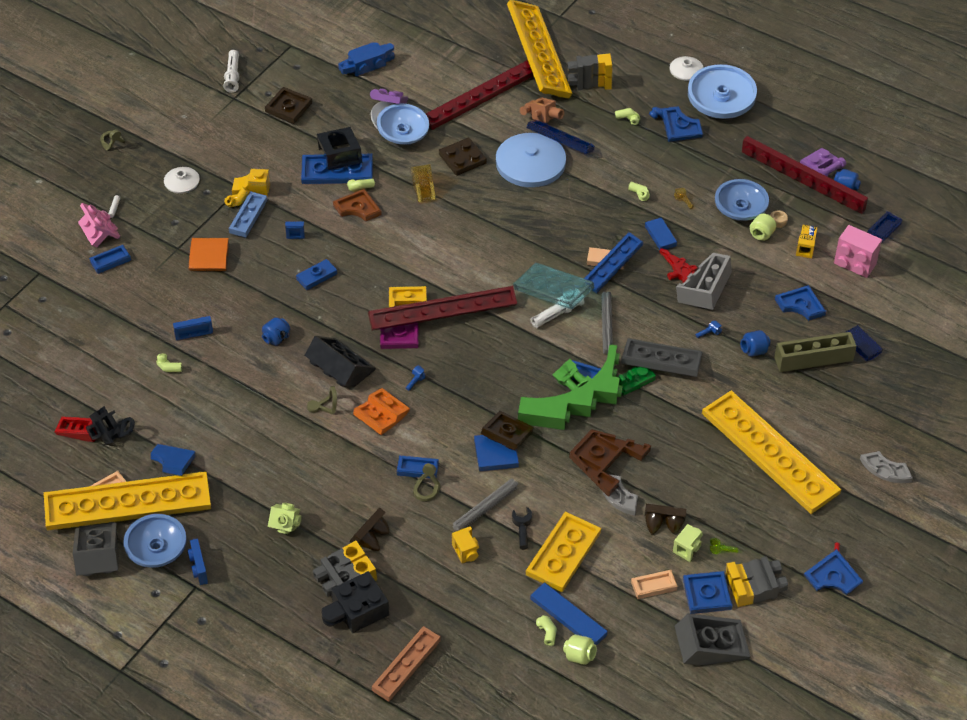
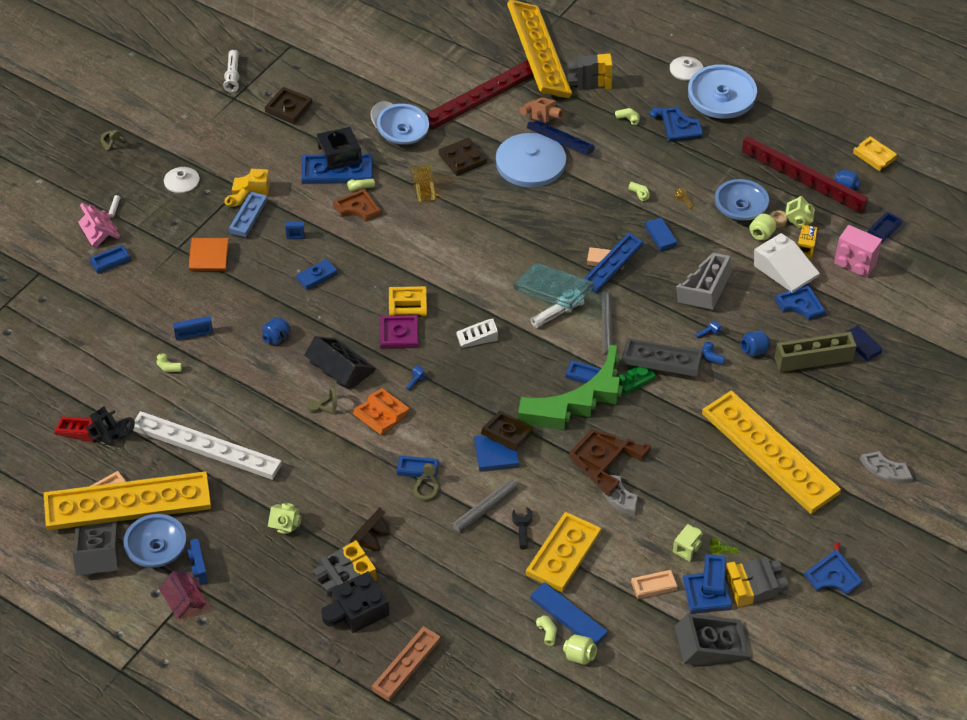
(173, 459): blue tile -> none
(181, 593): none -> clear pink panel
(207, 445): none -> white plate
(367, 58): blue hinge -> none
(392, 97): medium lavender plate -> none
(442, 308): dark red plate -> none
(465, 545): yellow brick -> none
(482, 327): none -> white slope
(567, 372): bright green piece -> none
(656, 513): dark brown tile -> none
(679, 265): red piece -> none
(710, 354): none -> blue arm
(714, 574): none -> blue tile
(785, 263): none -> white slope
(800, 212): none -> yellowish green brick
(821, 159): medium lavender plate -> none
(875, 153): none -> yellow plate

